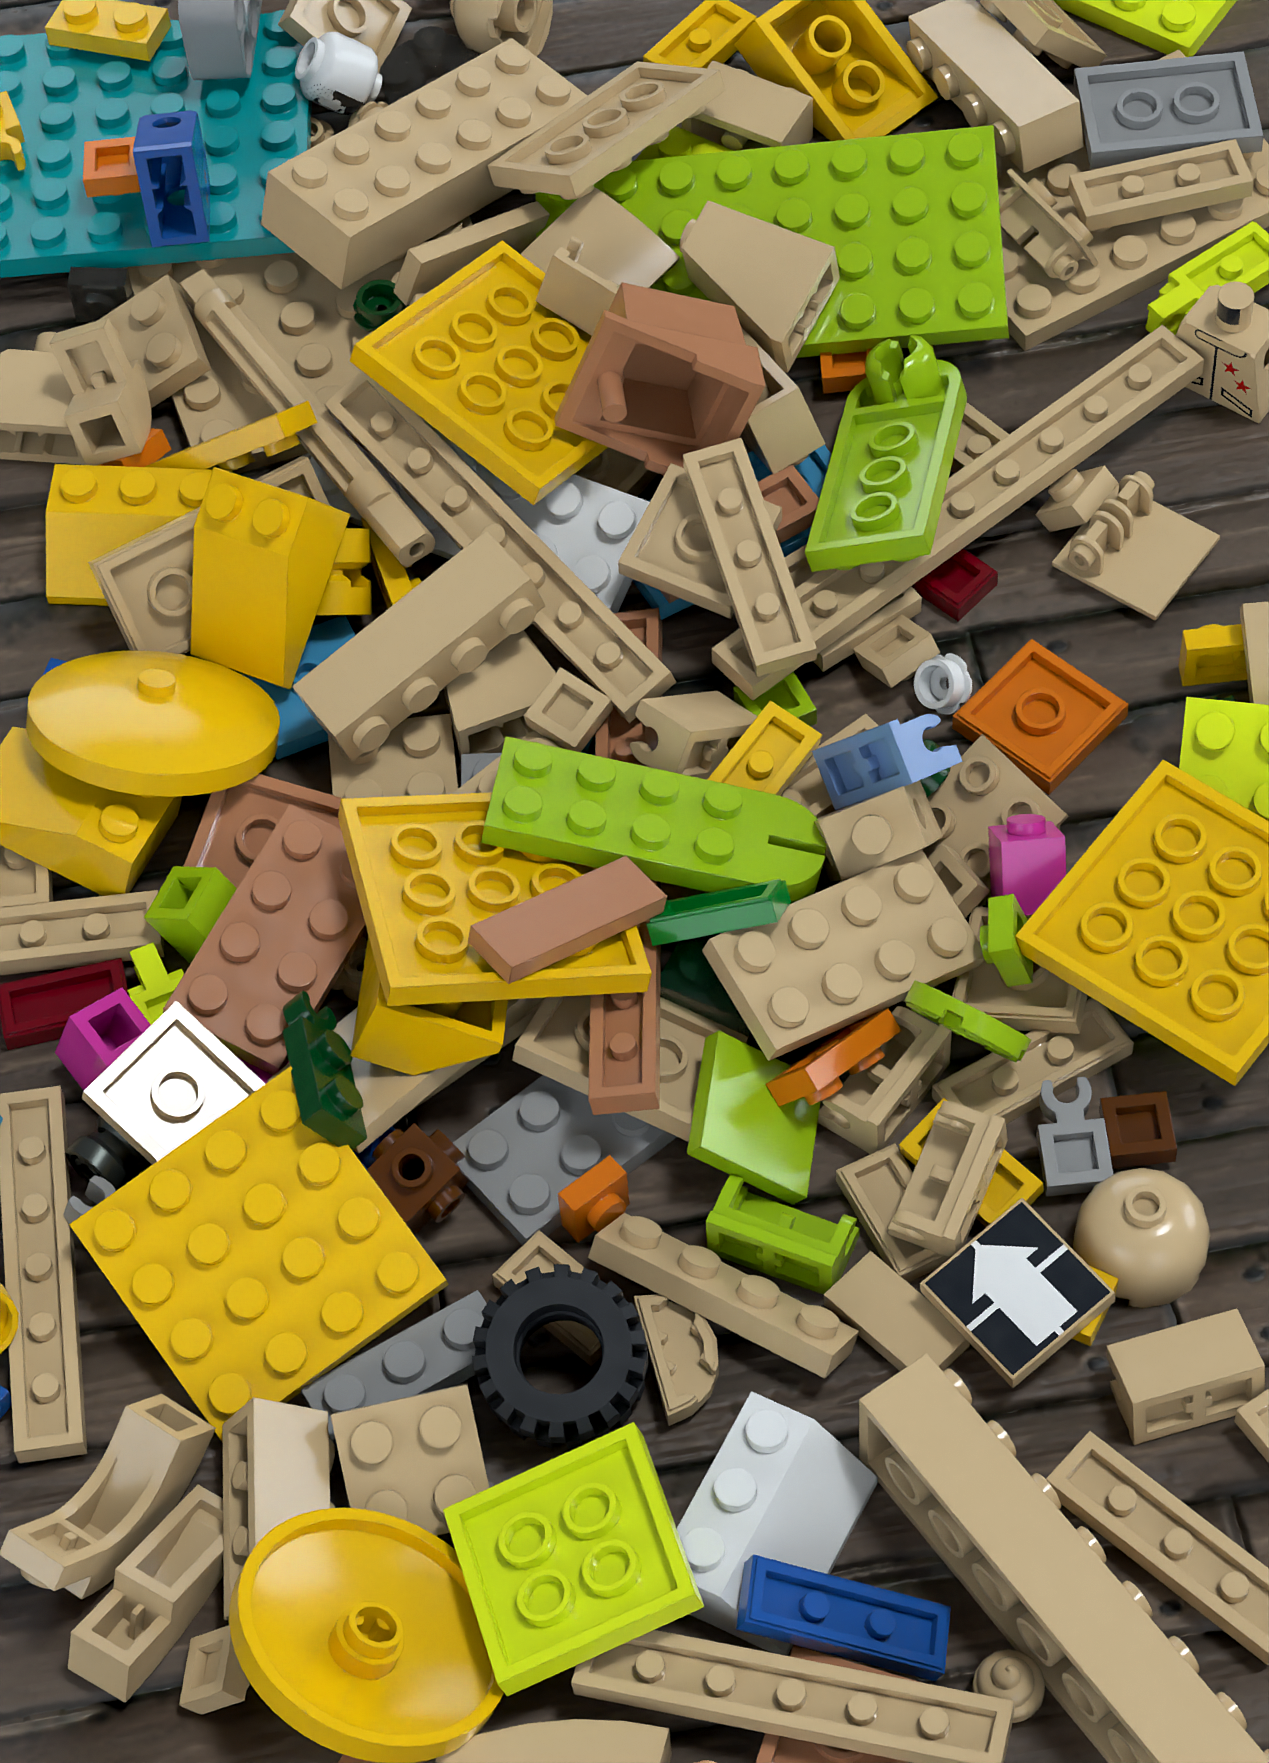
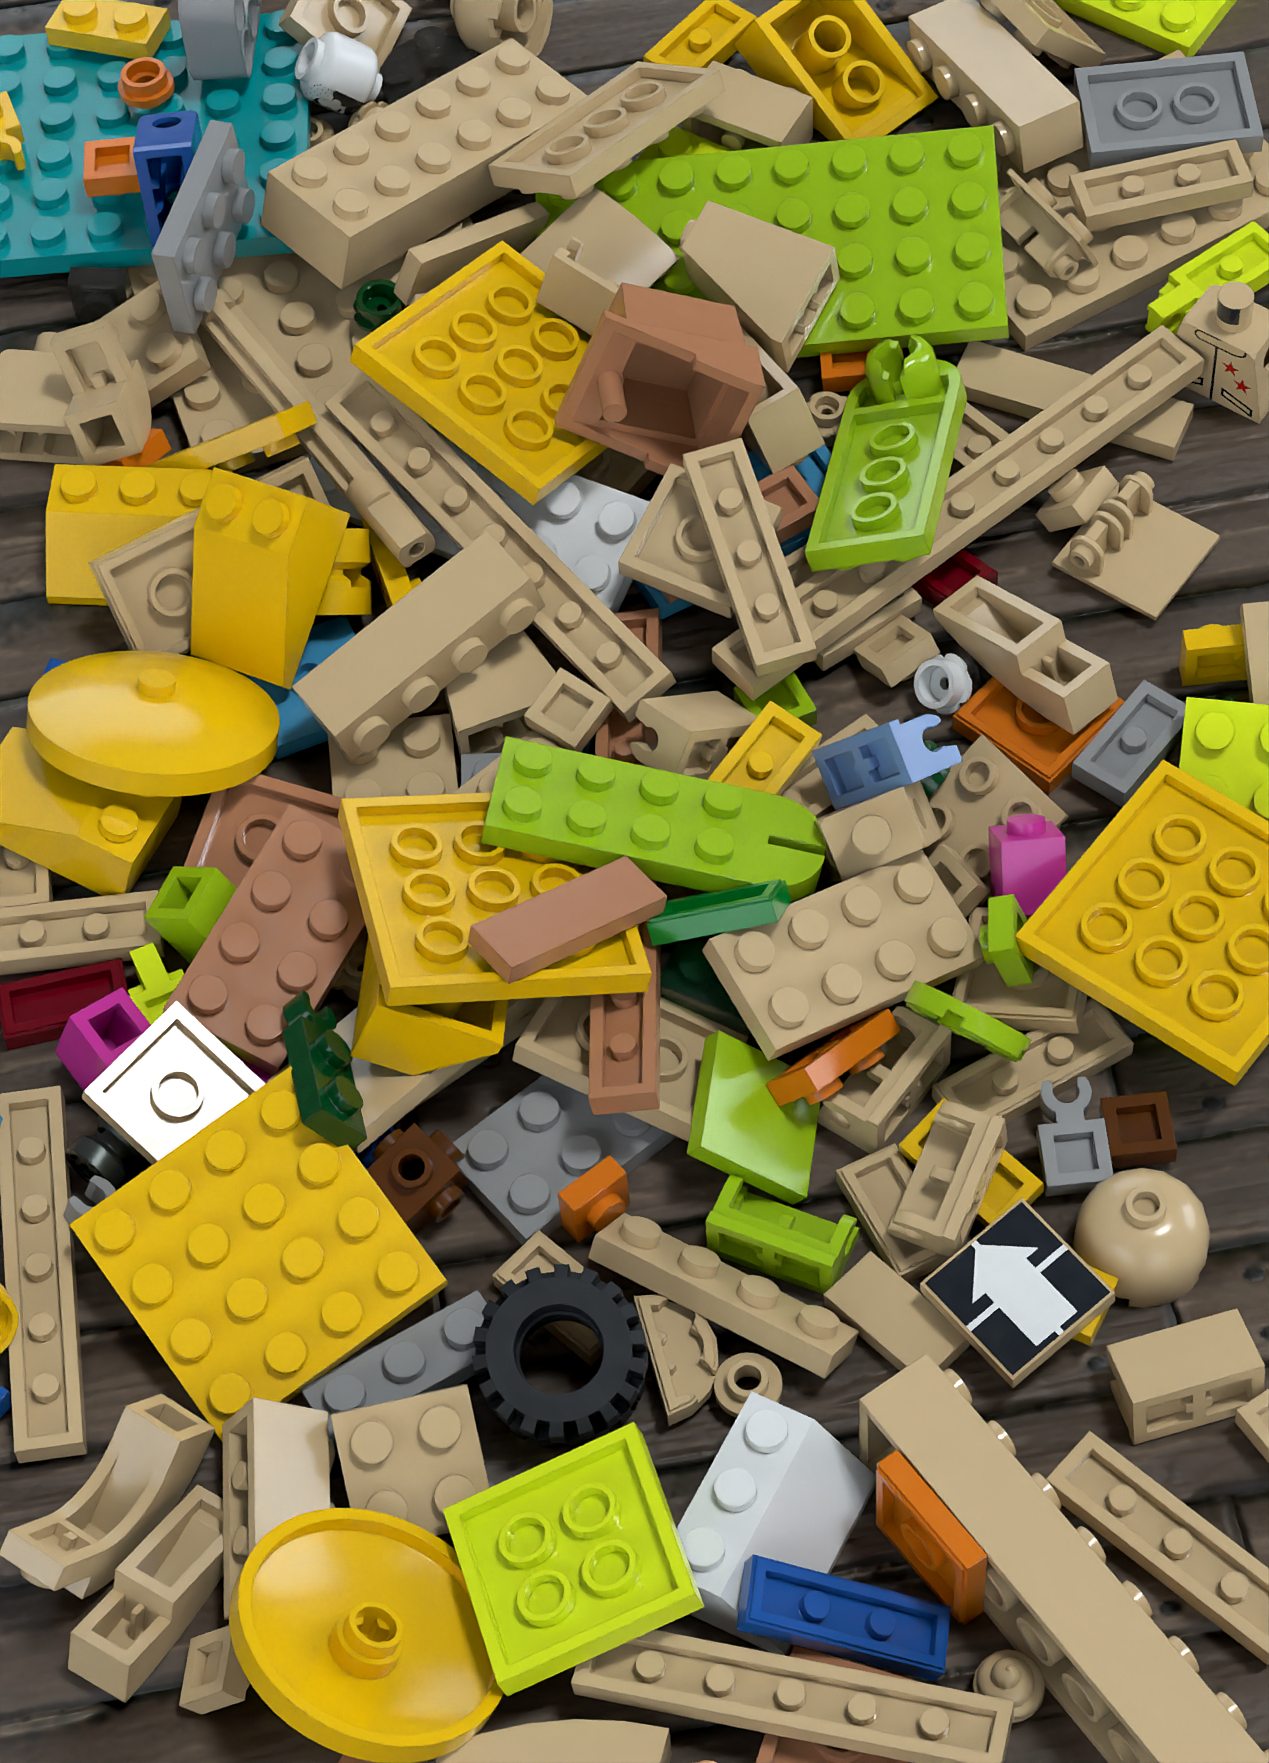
(145, 83): none -> orange plate
(203, 227): none -> light grey plate
(742, 1365): none -> tan plate
(827, 403): none -> tan plate
(930, 1538): none -> orange tile
(1028, 653): none -> tan slope
(1030, 385): none -> tan tile
(1131, 744): none -> light grey plate

